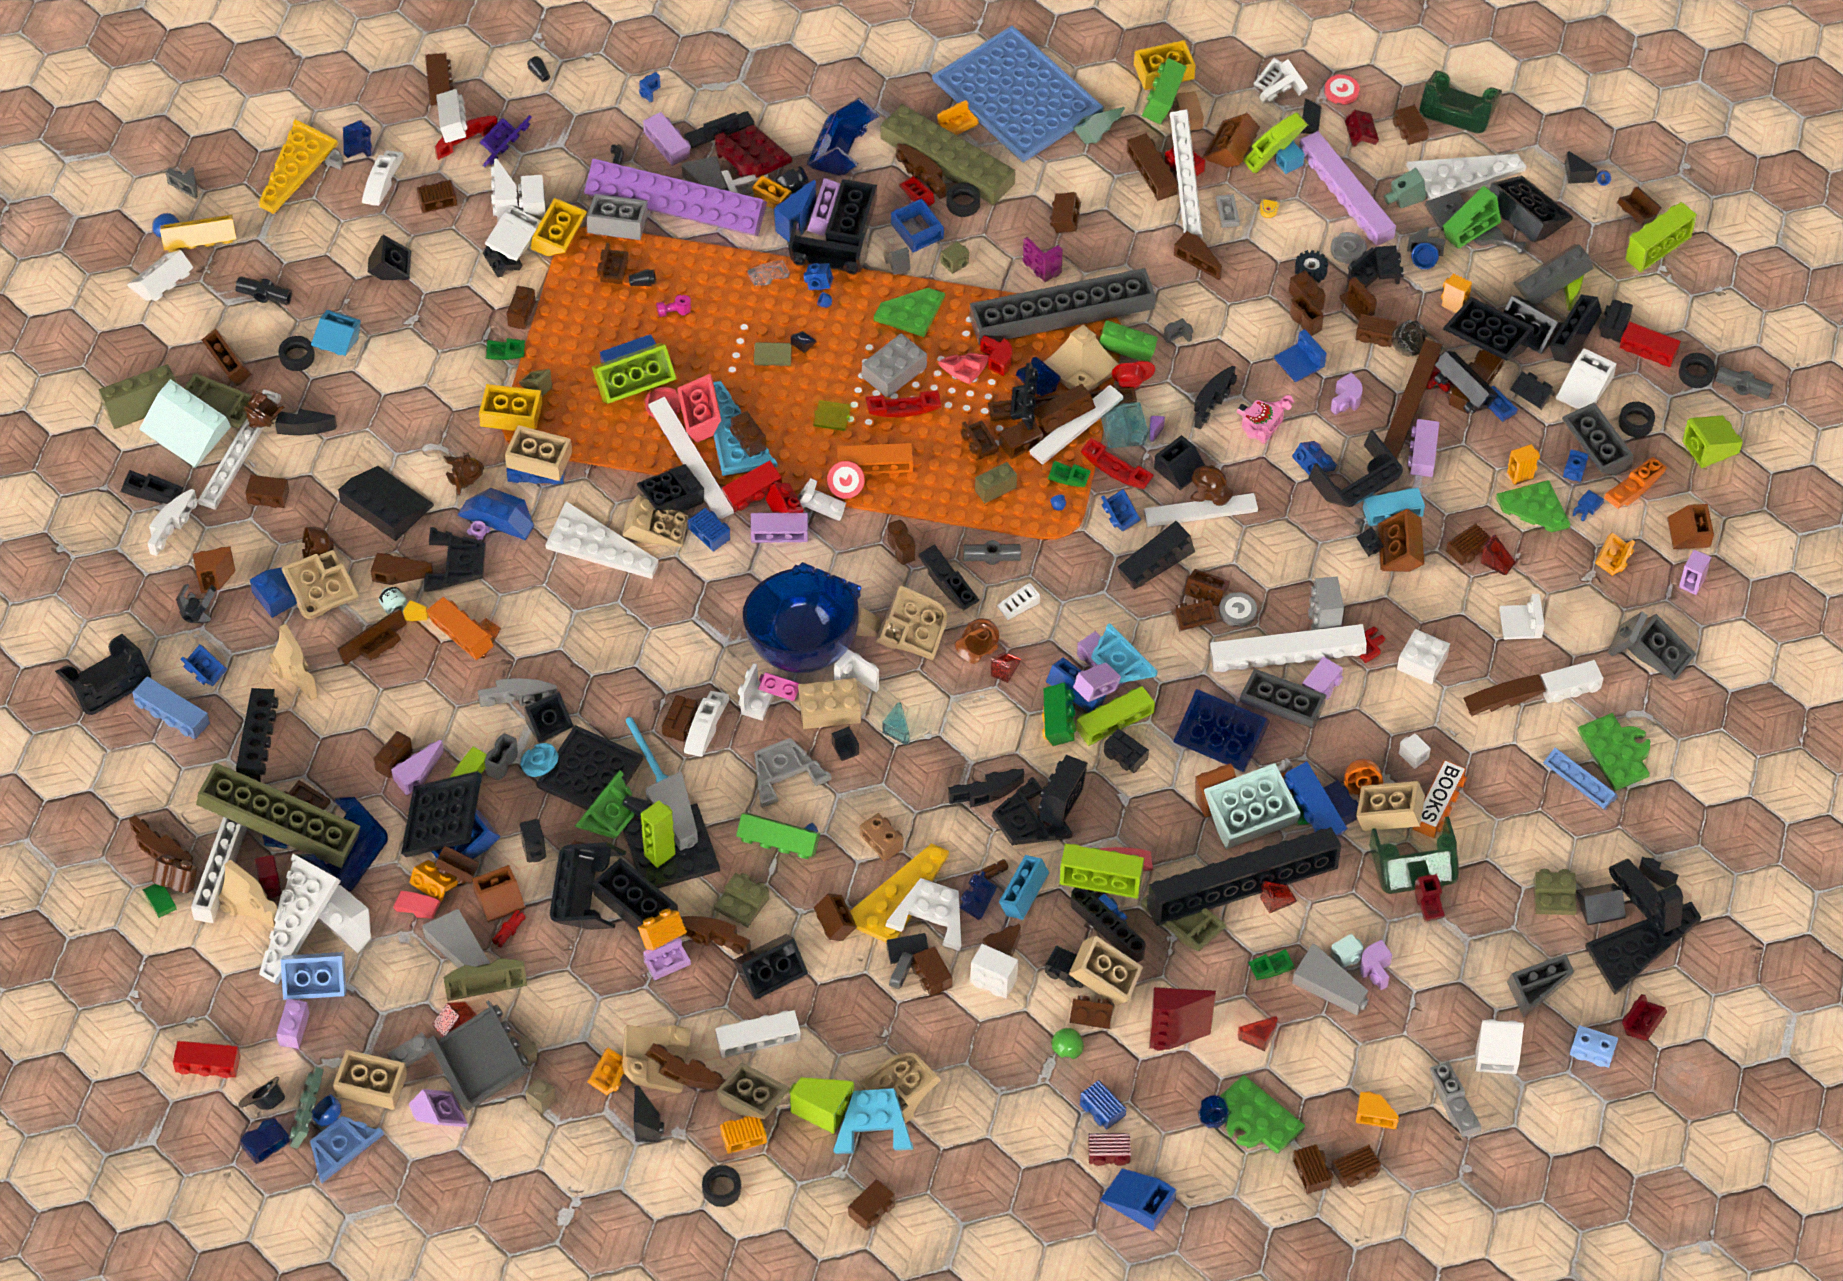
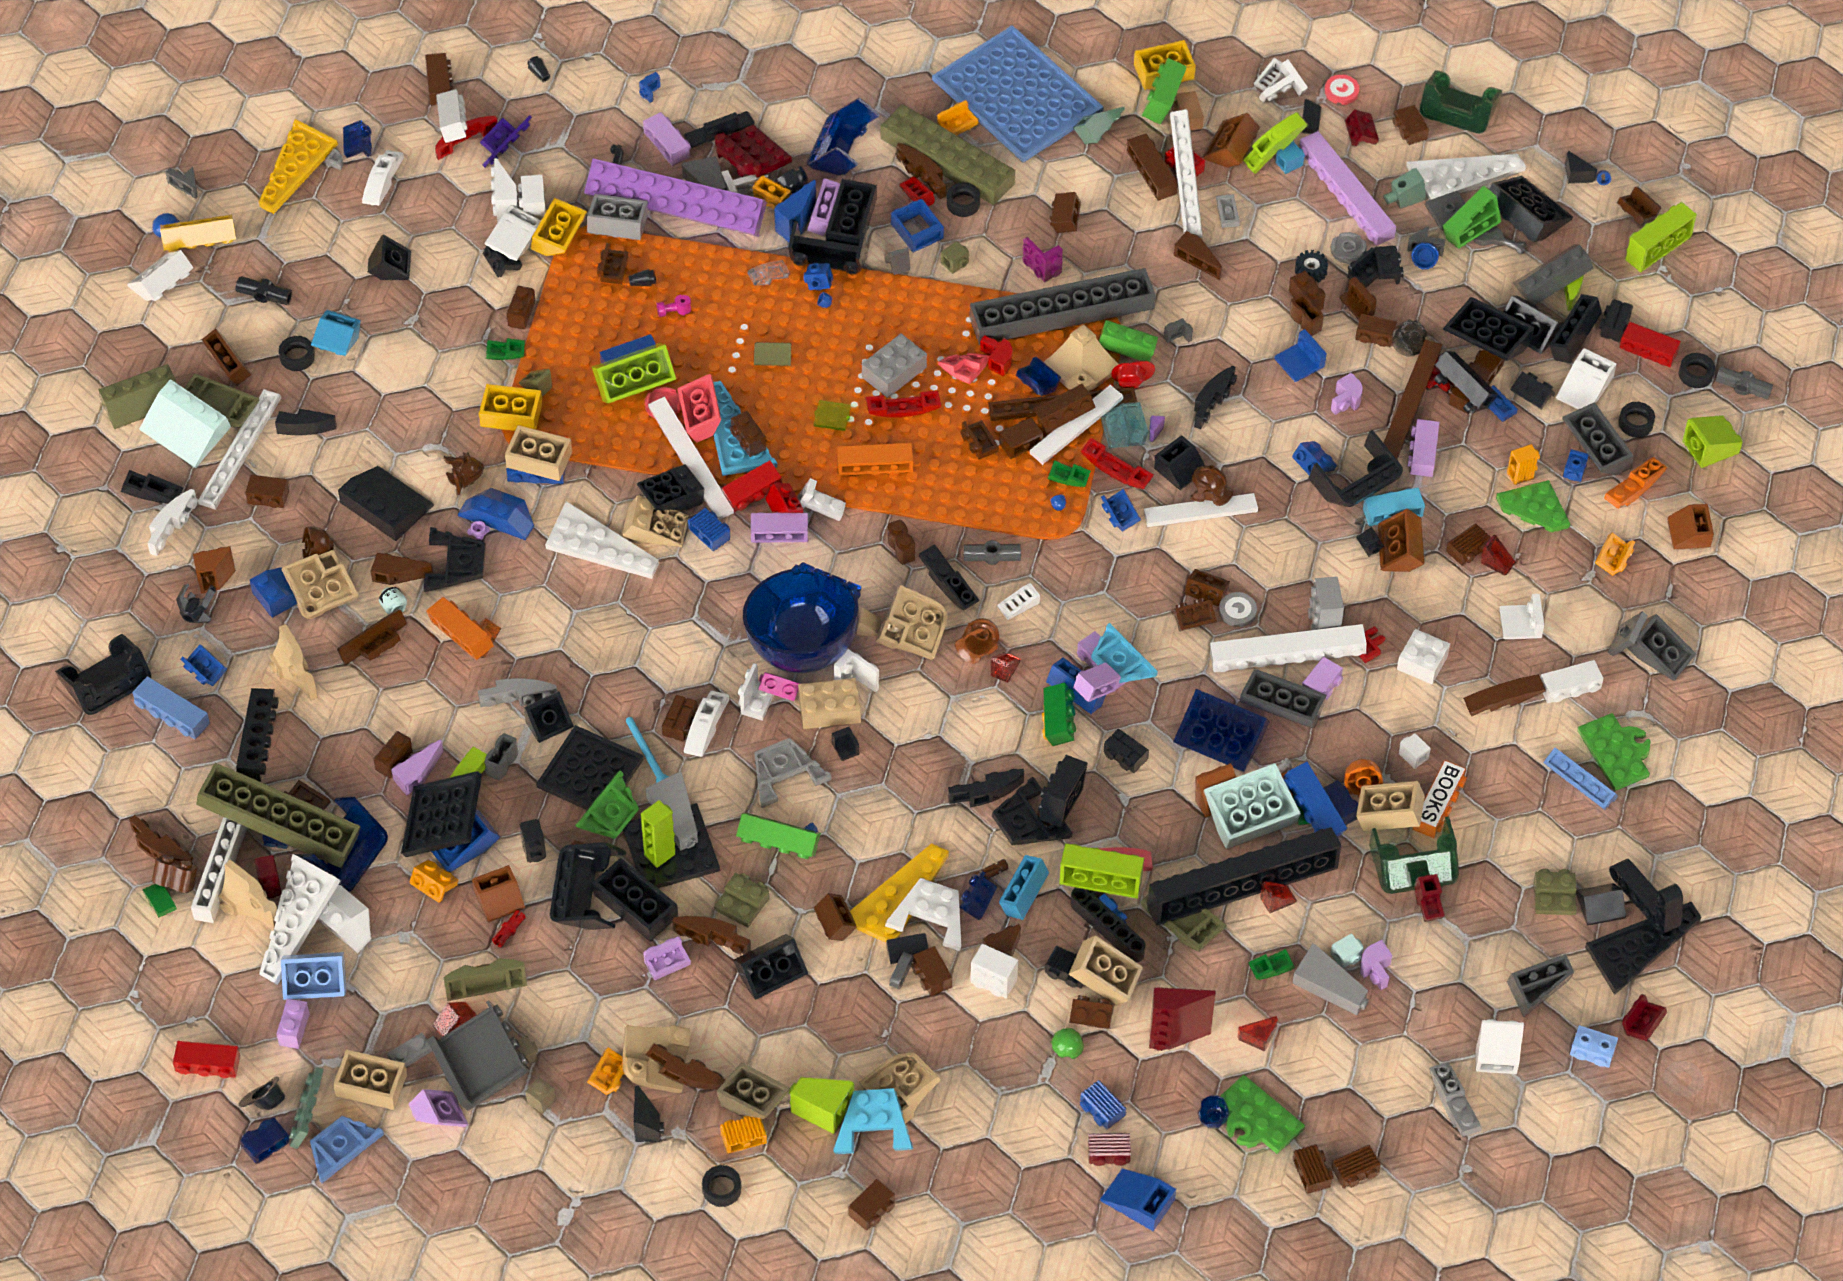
(261, 410): reddish brown helmet -> none
(326, 1111): blue hair -> none
(415, 612): yellow slope -> none
(419, 904): coral slope -> none
(436, 196): reddish brown brick -> none
(455, 940): light grey slope -> none
(456, 864): reddish brown bracket -> none
(539, 760): medium azure tile -> none
(635, 805): black cone -> none
(661, 929): light orange brick -> none
(757, 1034): white brick -> none
(802, 341): black slope -> none
(845, 479): coral tile -> none
(881, 836): medium nougat brick -> none
(896, 726): clear light blue slope -> none
(912, 311): bright green plate -> none
(995, 482): olive brick -> none
(1023, 398): black bracket -> none
(1115, 715): lime brick -> none
(1157, 555): black wedge -> none
(1263, 417): bright pink torso -> none
(1268, 208): yellow tile -> none
(1375, 1111): light orange slope -> none
(1456, 292): light orange brick -> none
(1589, 503): blue plate -> none
(1651, 869): black slope -> none
(1695, 572): lavender brick -> none

